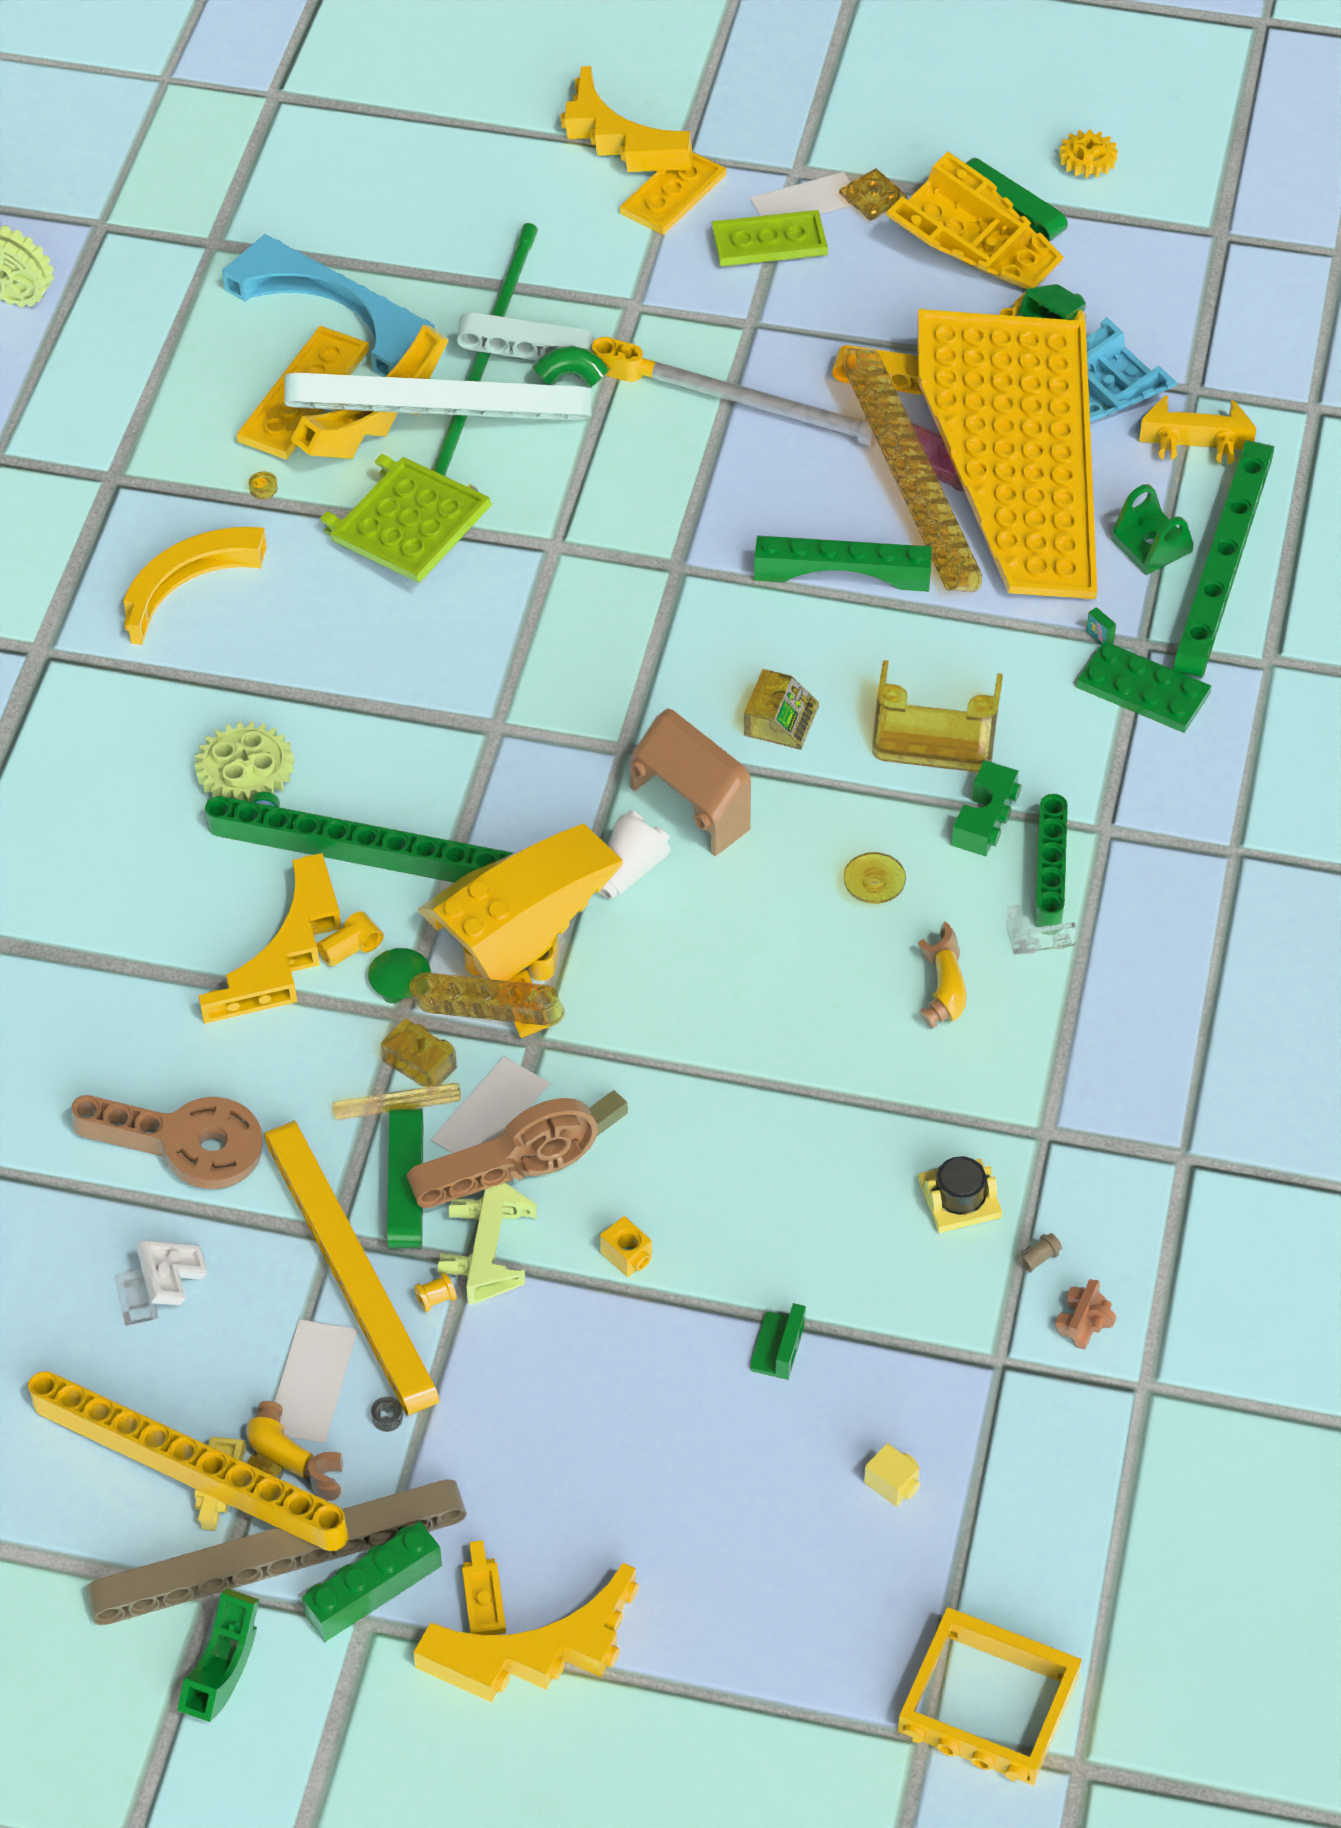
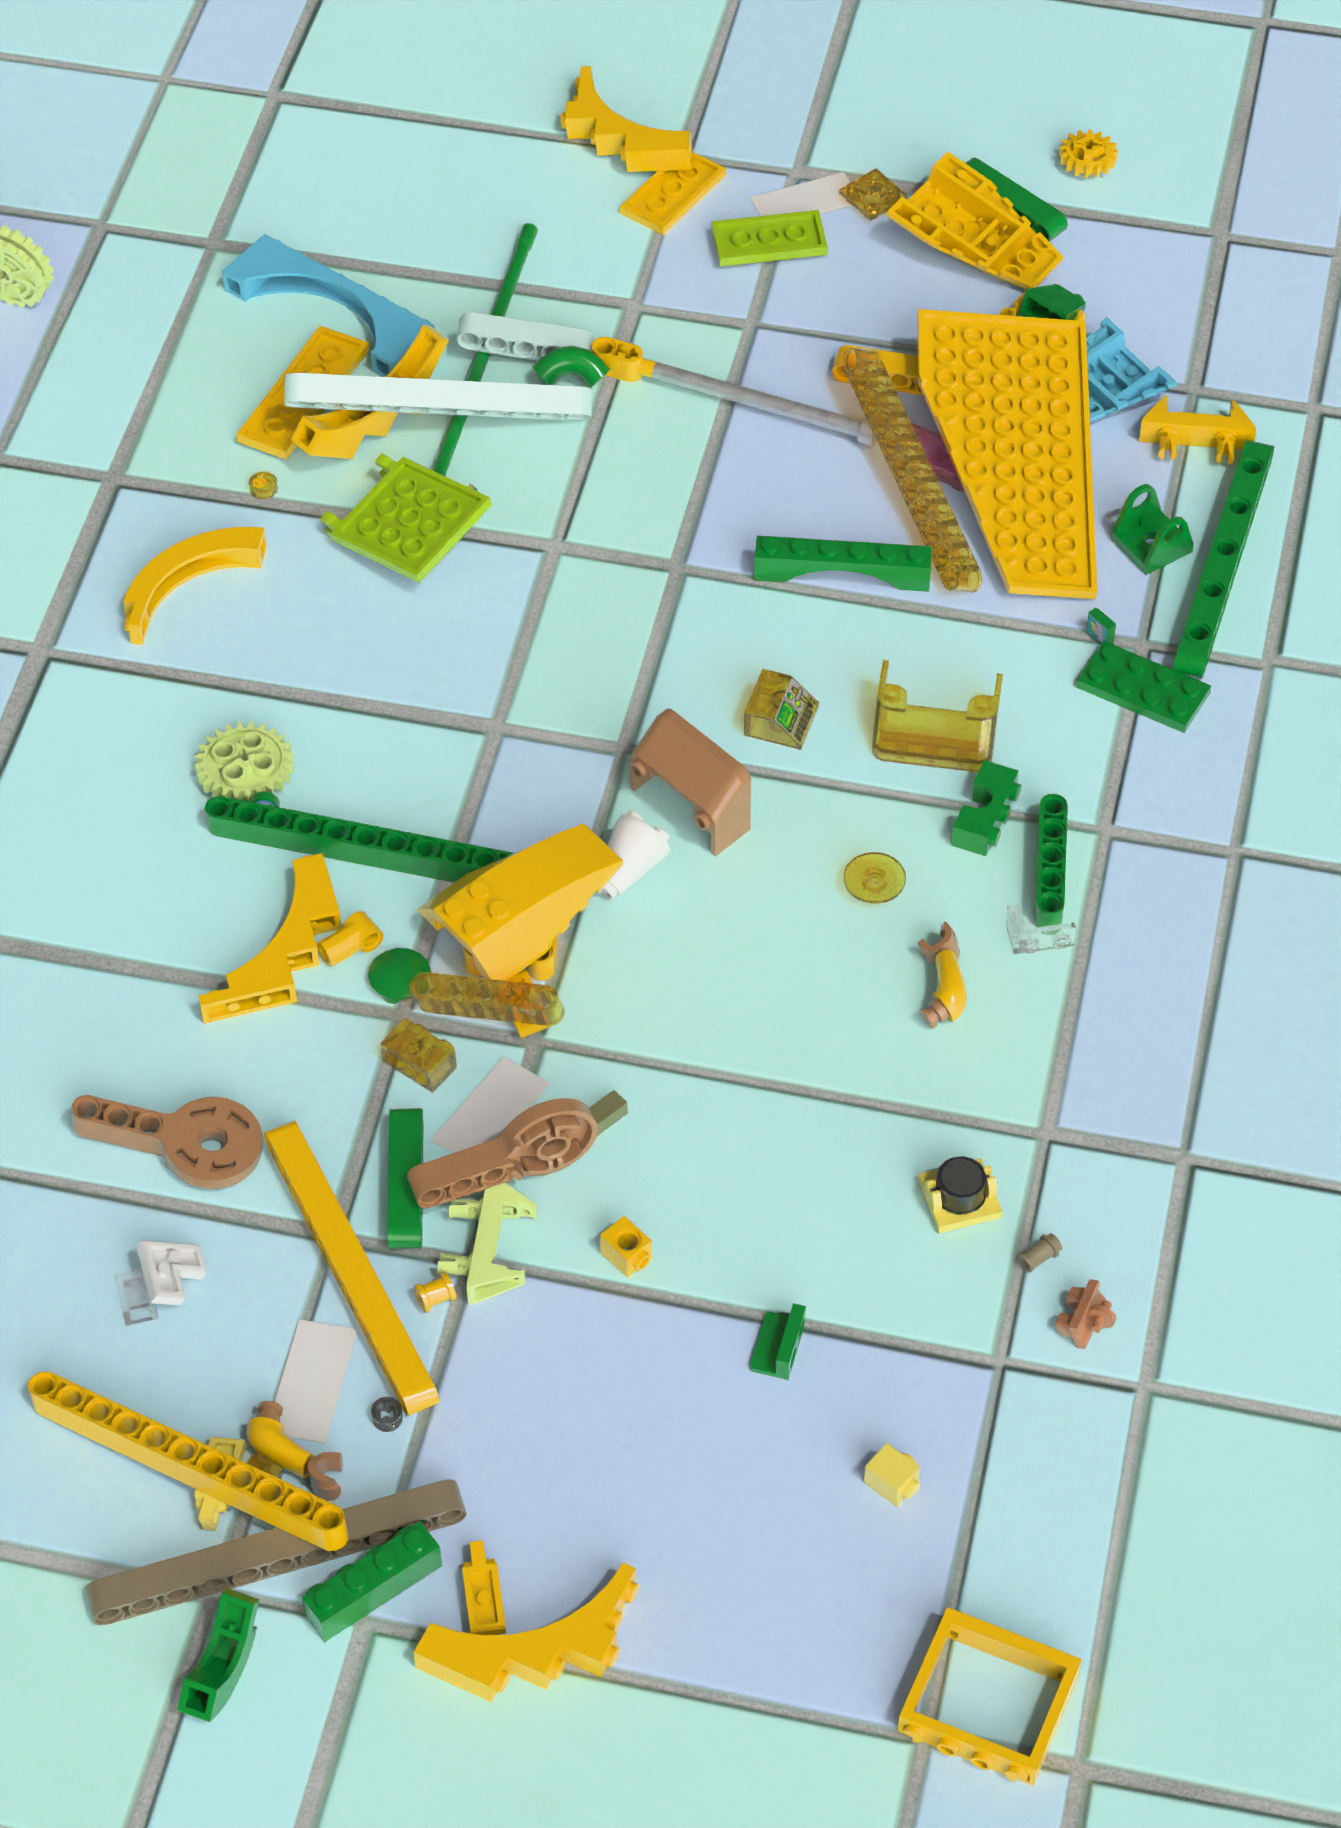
(397, 1100): clear yellow axle -> none

